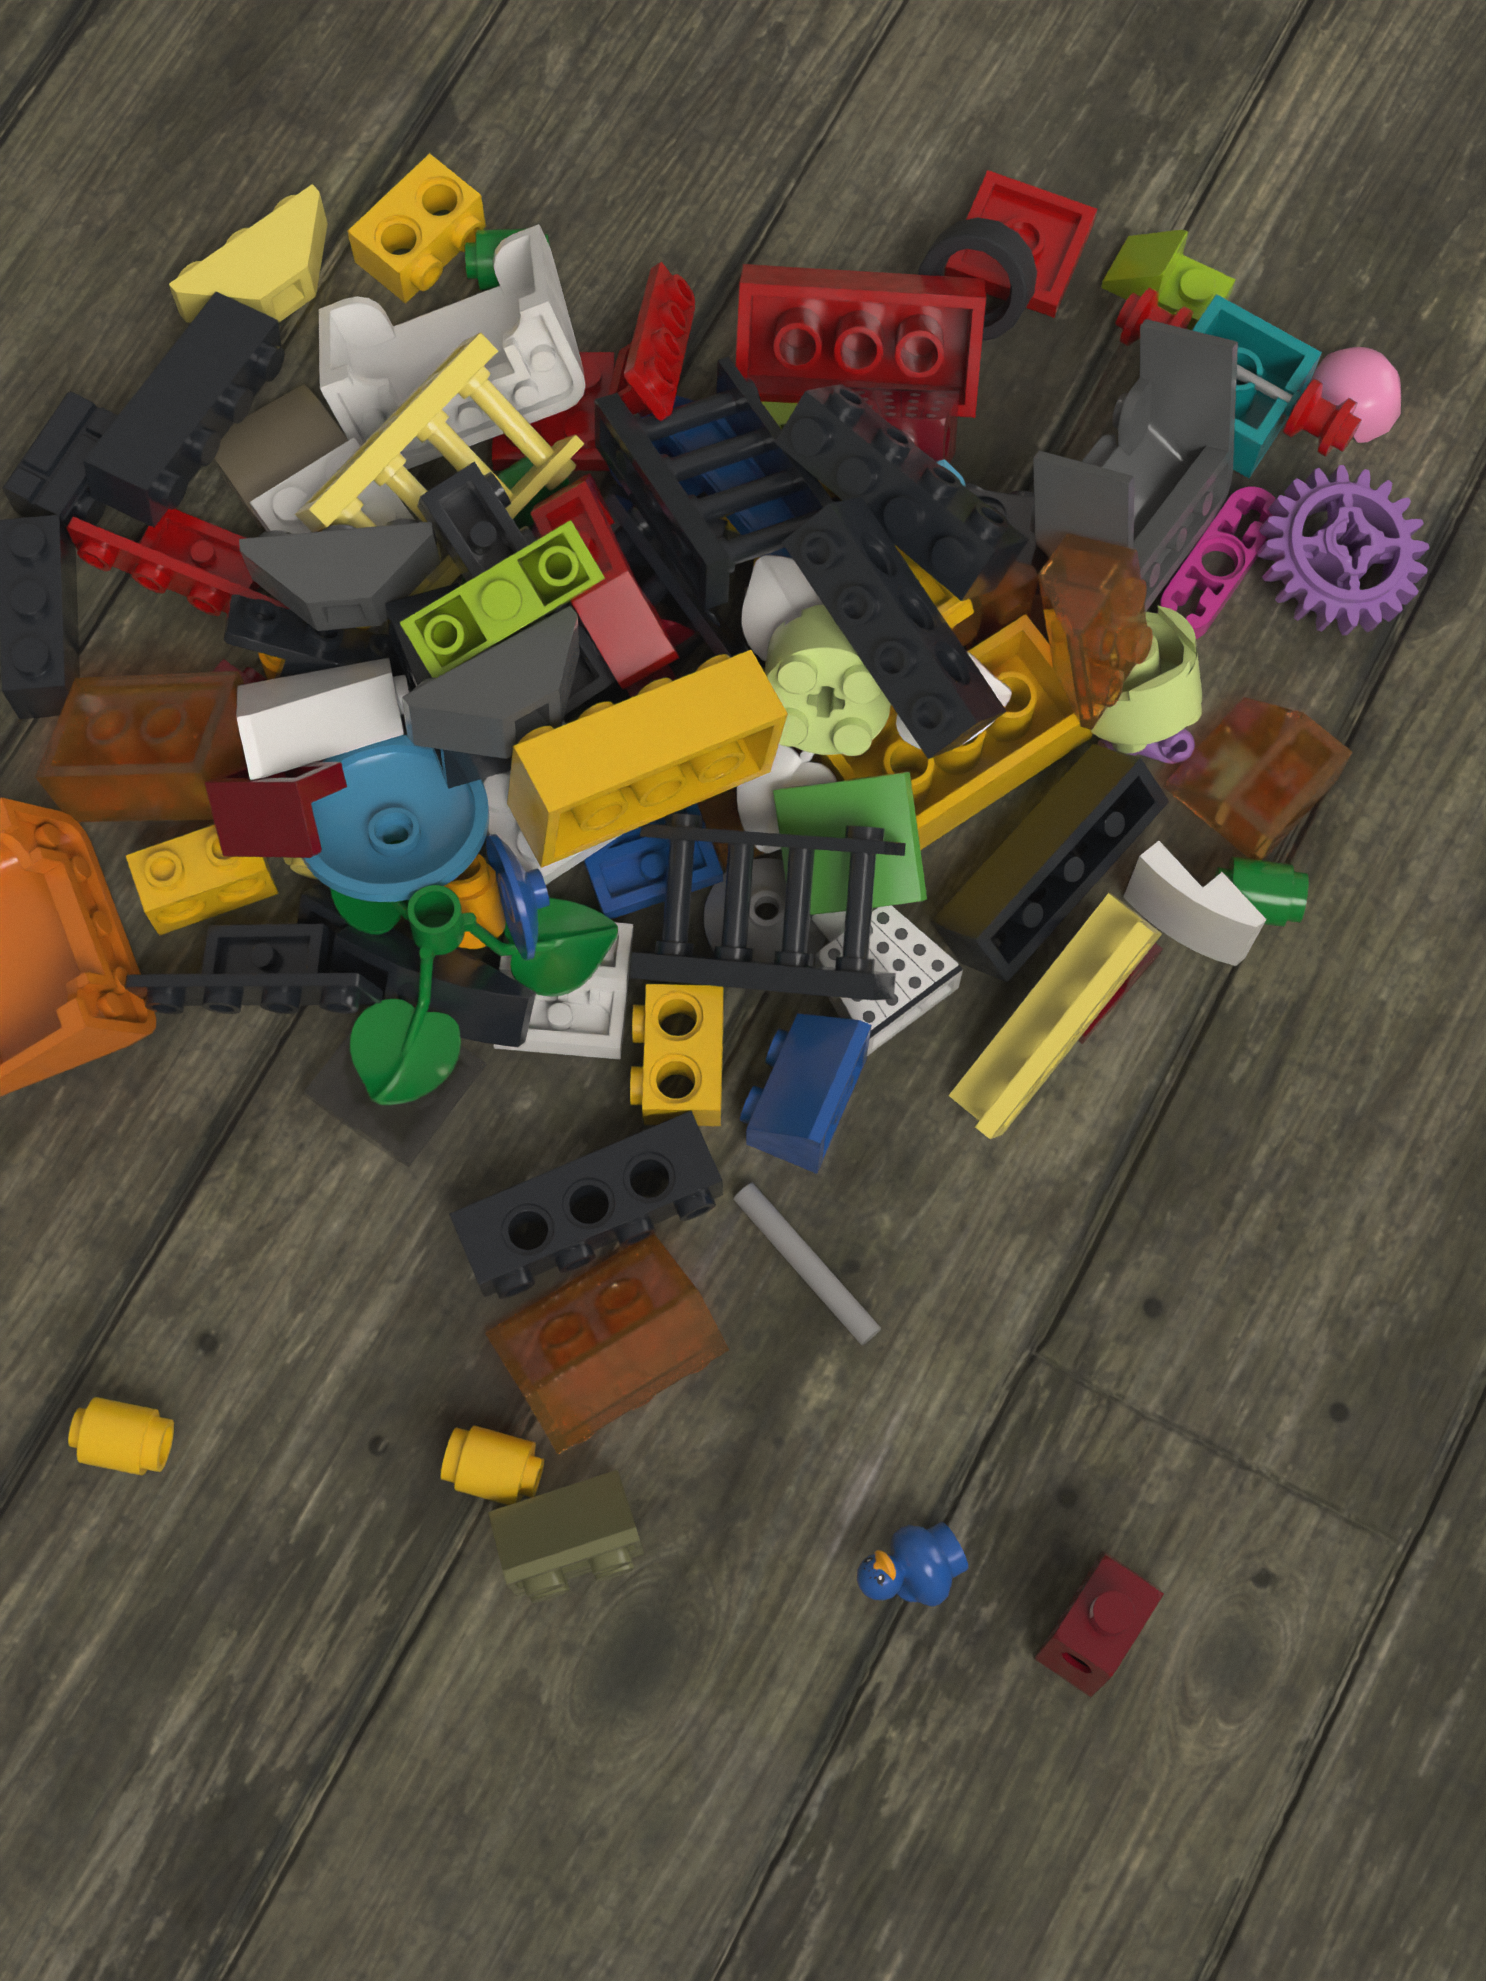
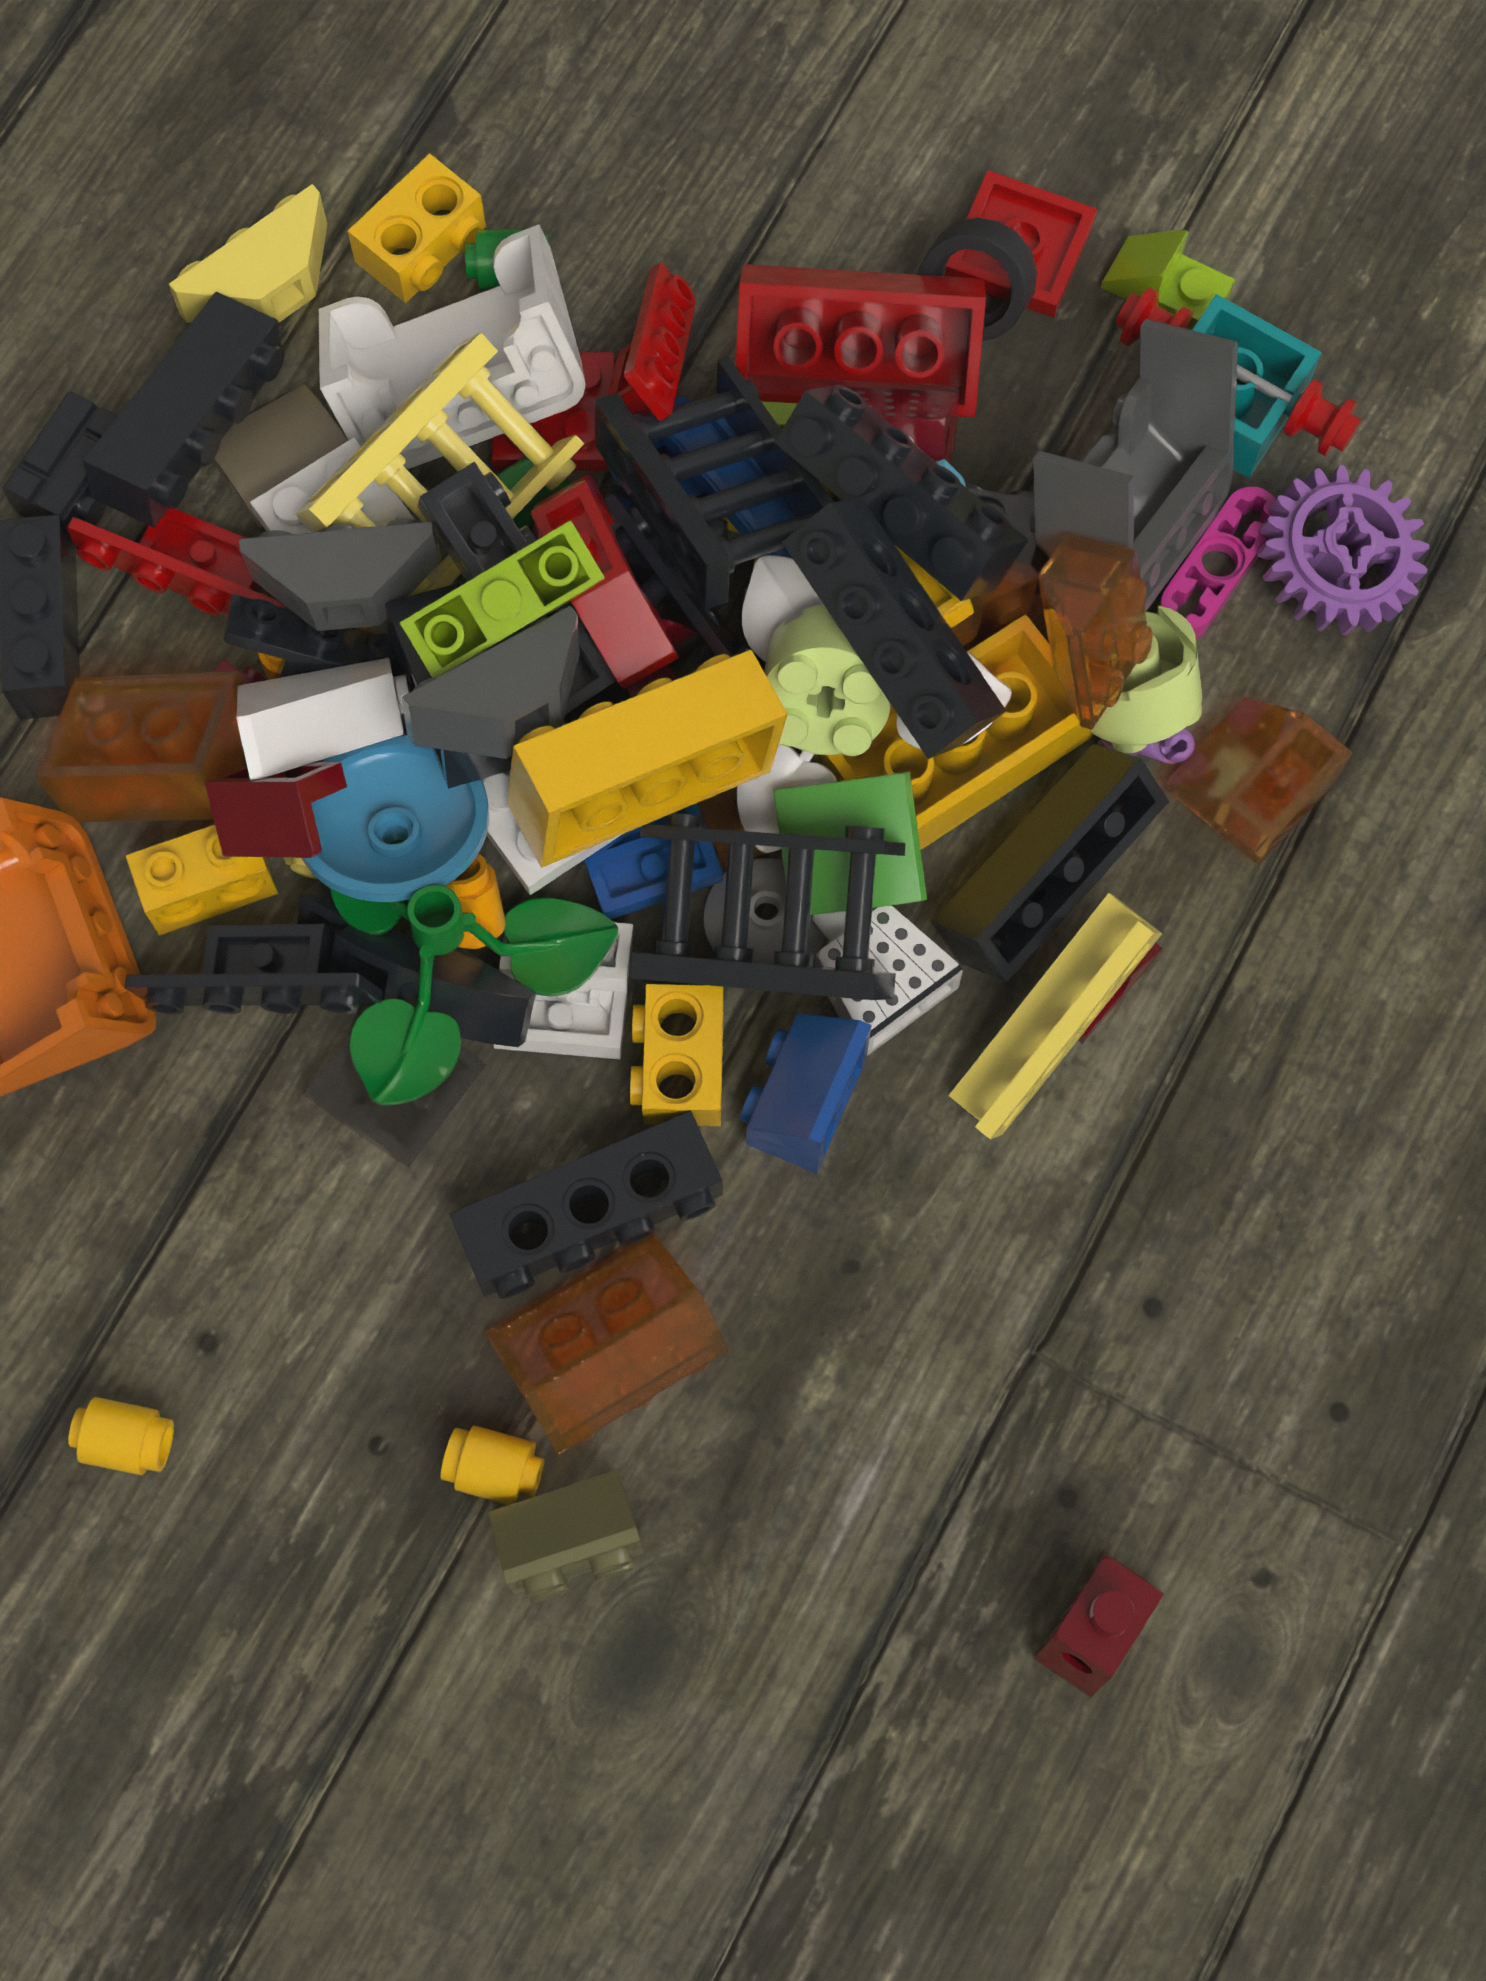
(520, 895): blue dish -> none
(807, 1263): light grey bar -> none
(918, 1566): blue animal -> none
(1206, 919): white slope -> none
(1271, 888): green brick -> none
(1366, 379): bright pink hair -> none

